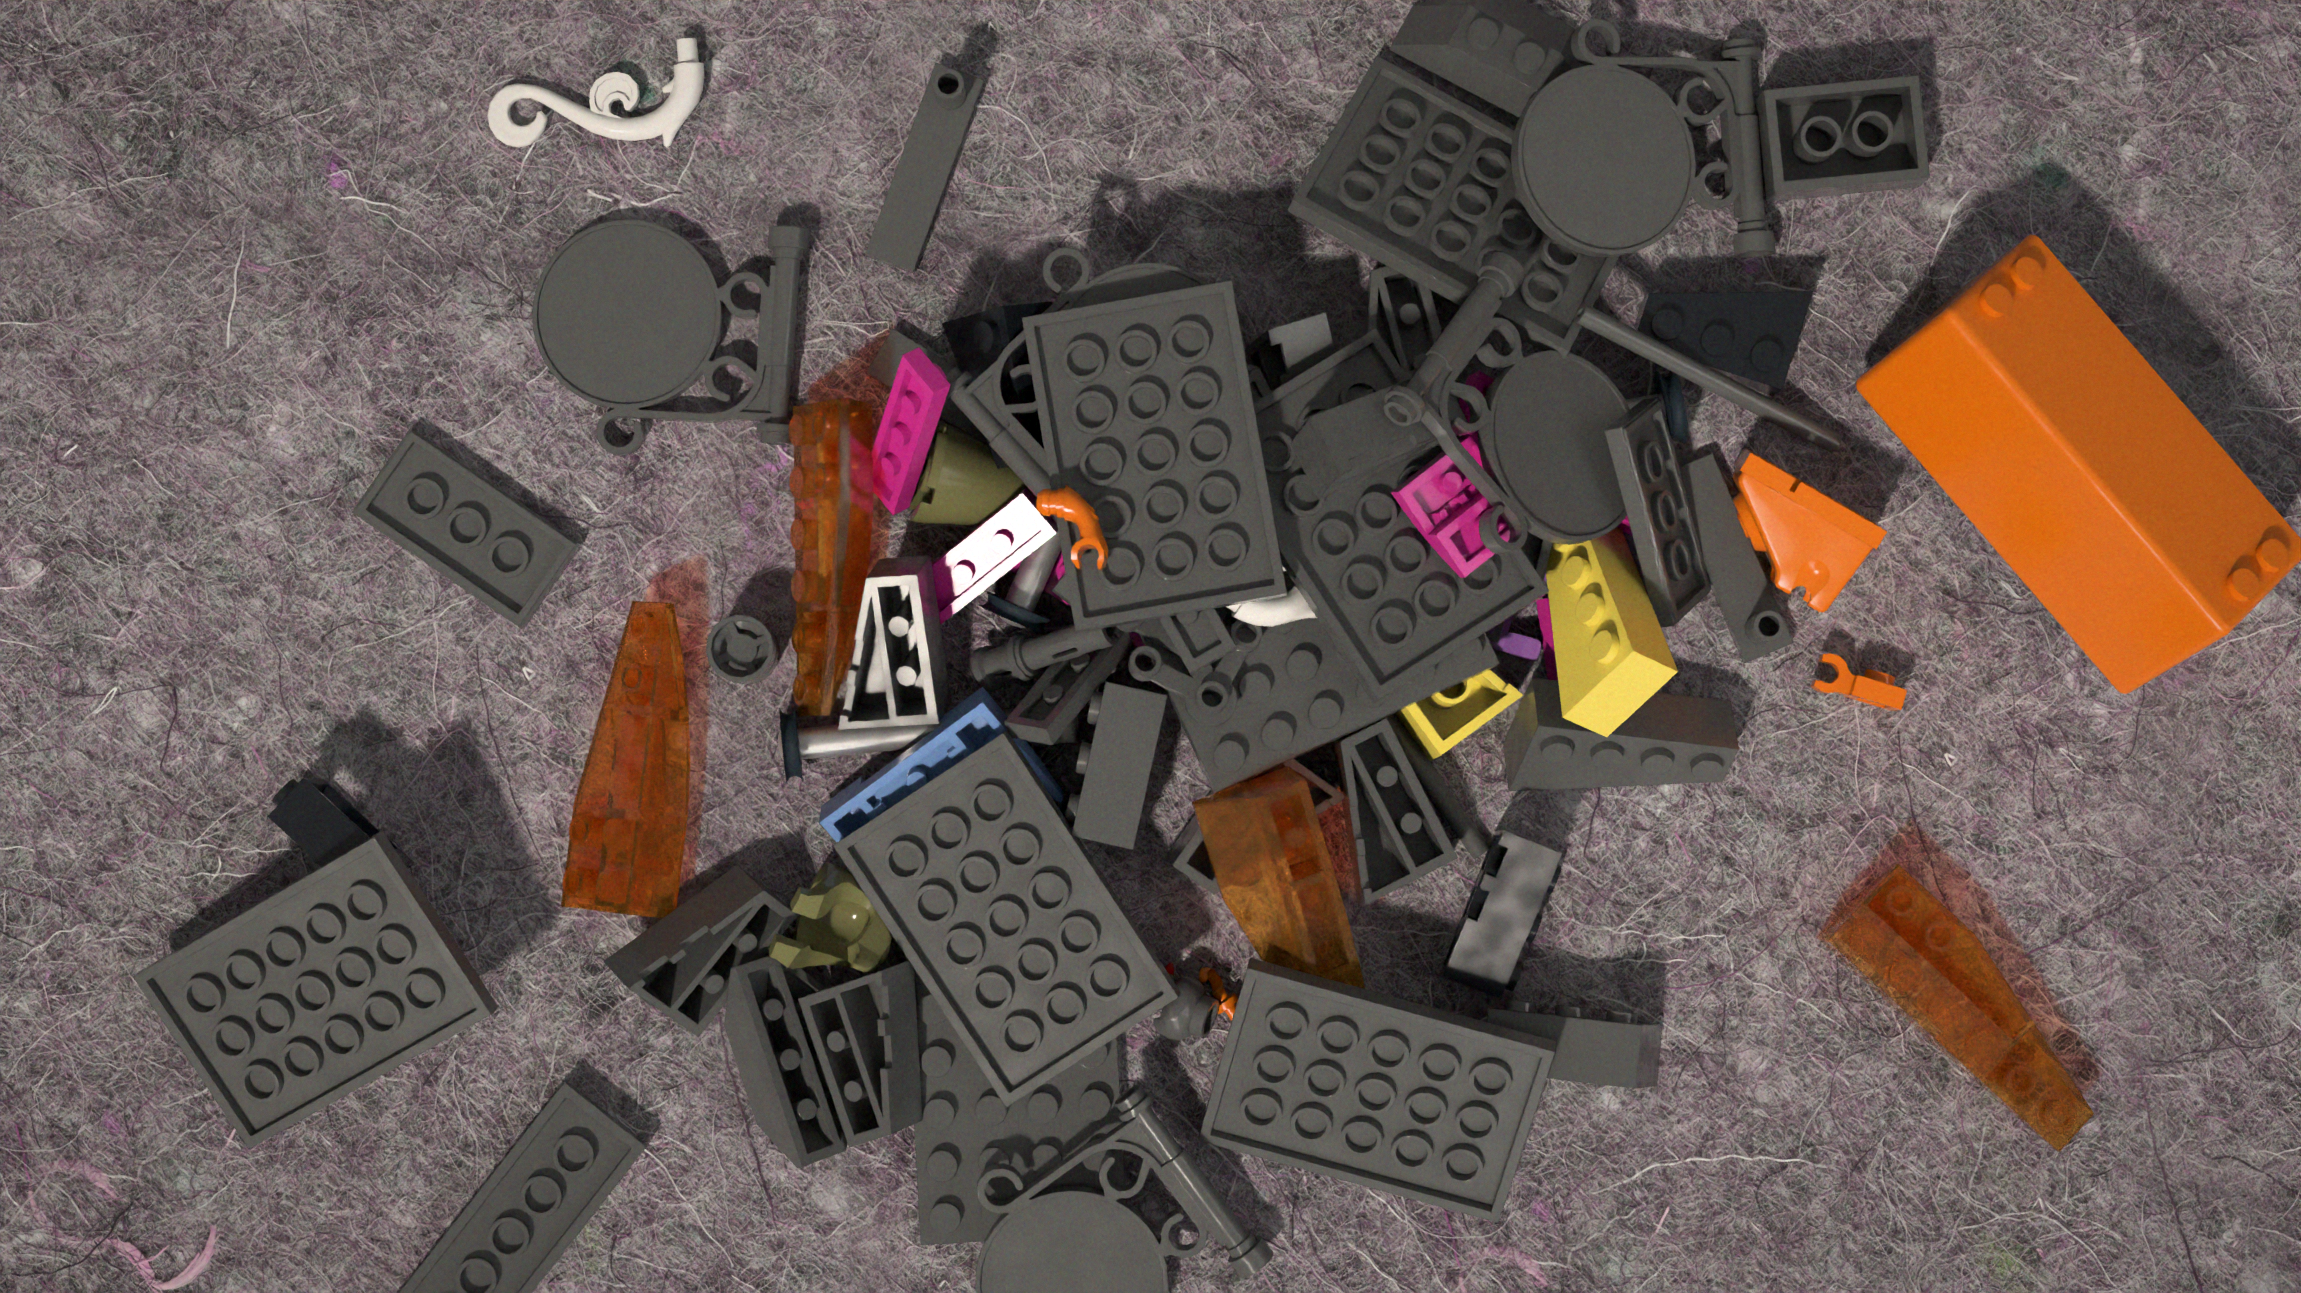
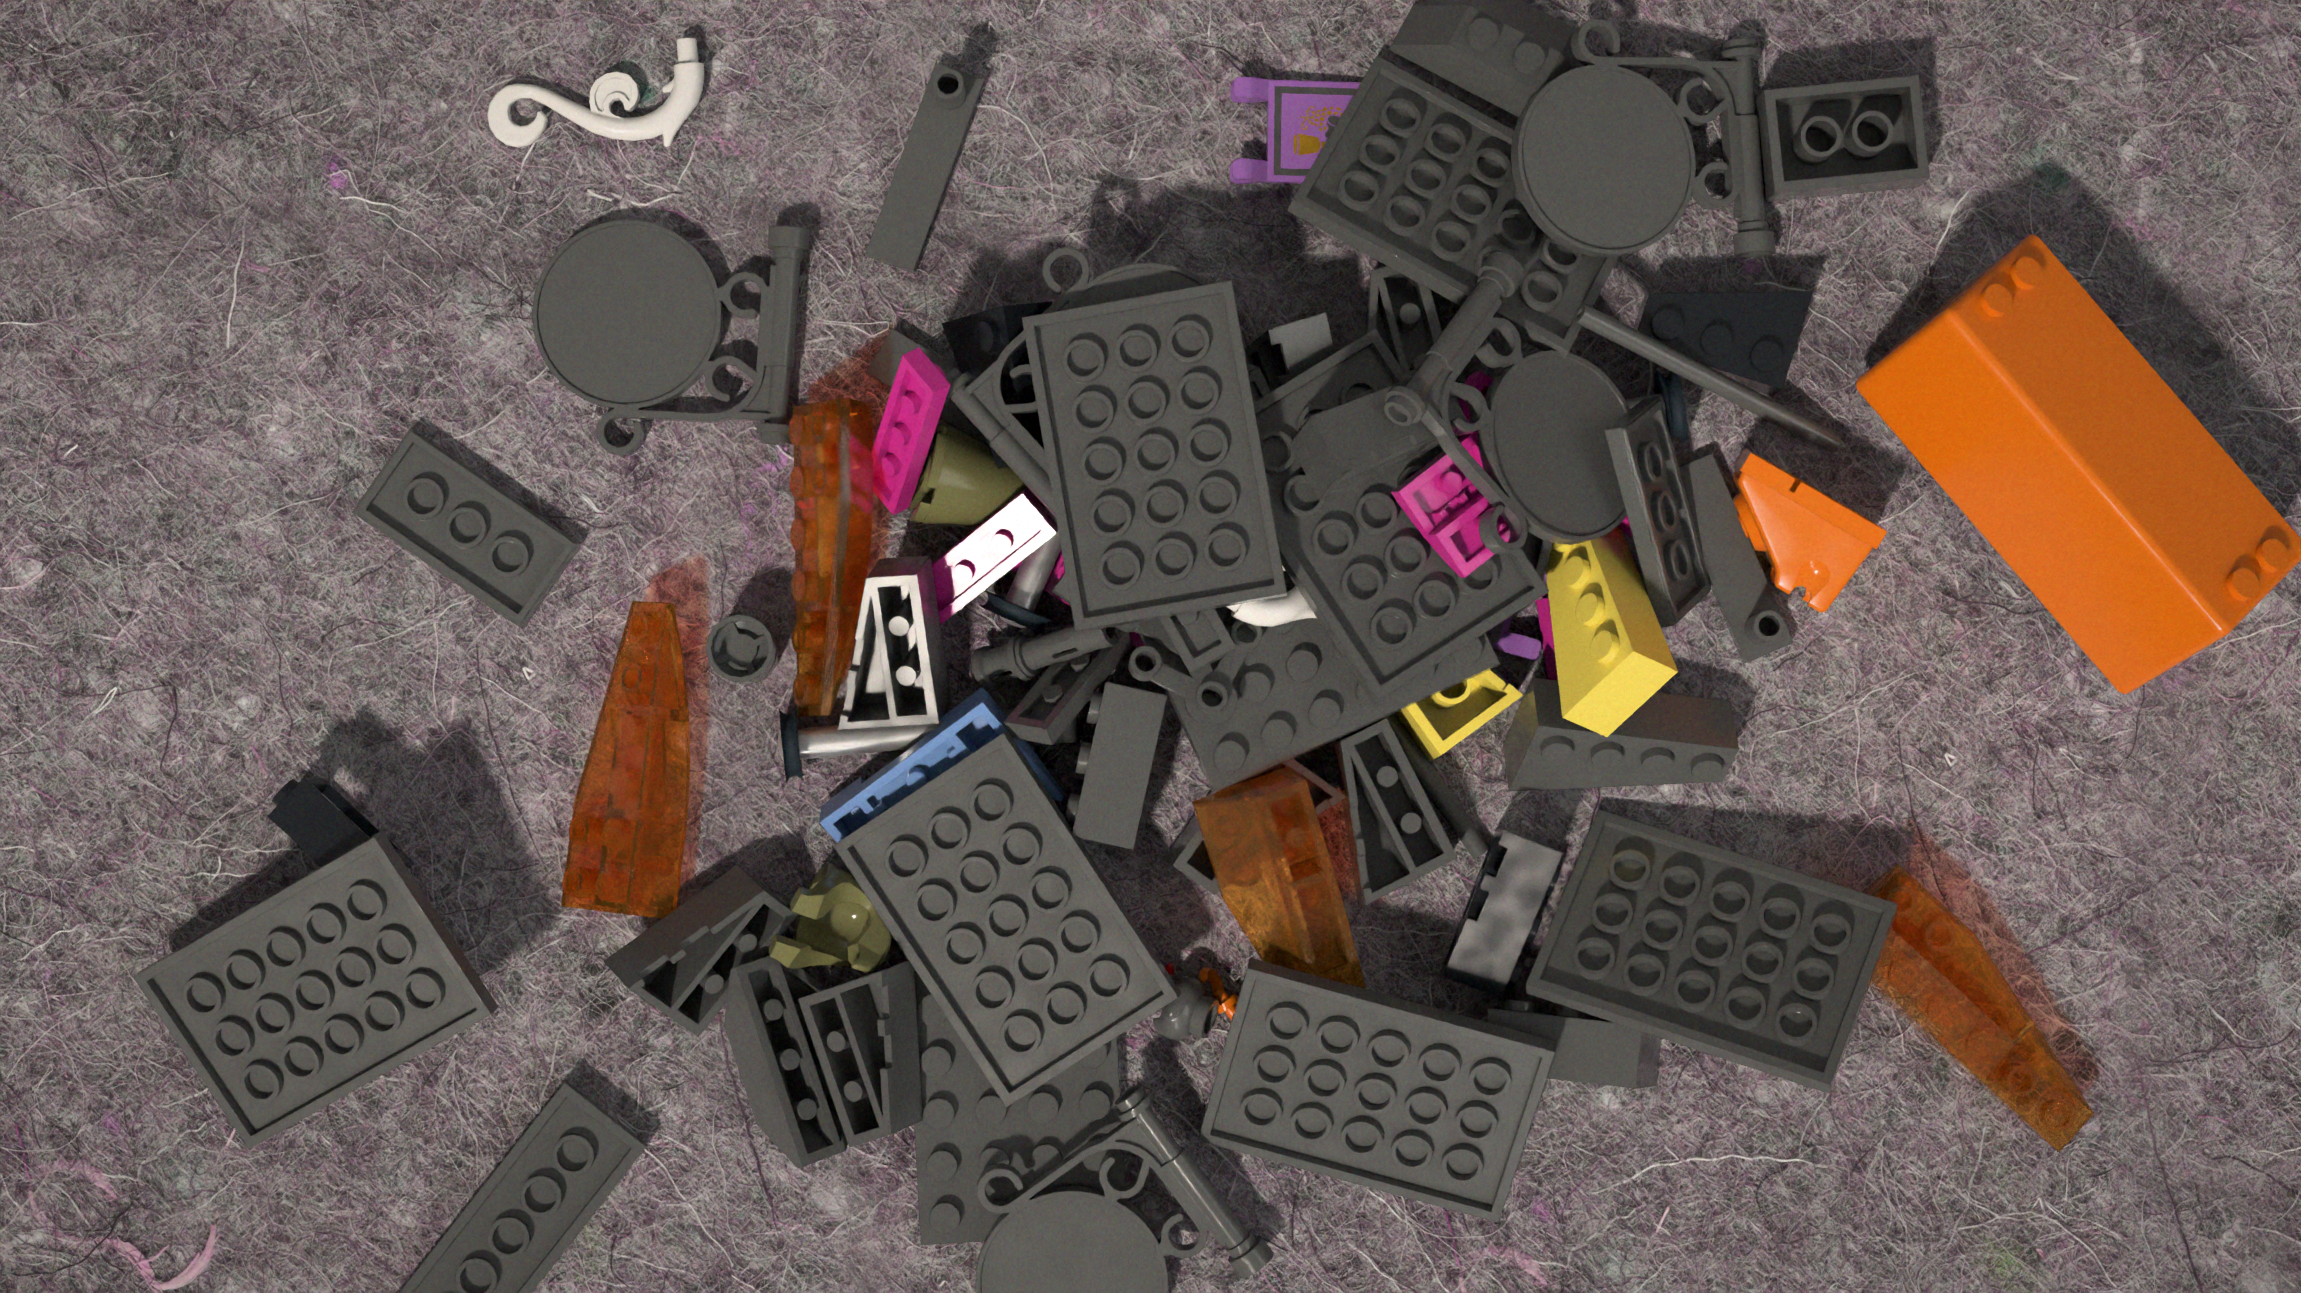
(1072, 507): orange piece -> none
(1297, 125): none -> medium lavender flag
(1713, 950): none -> dark grey plate
(1873, 689): orange plate -> none

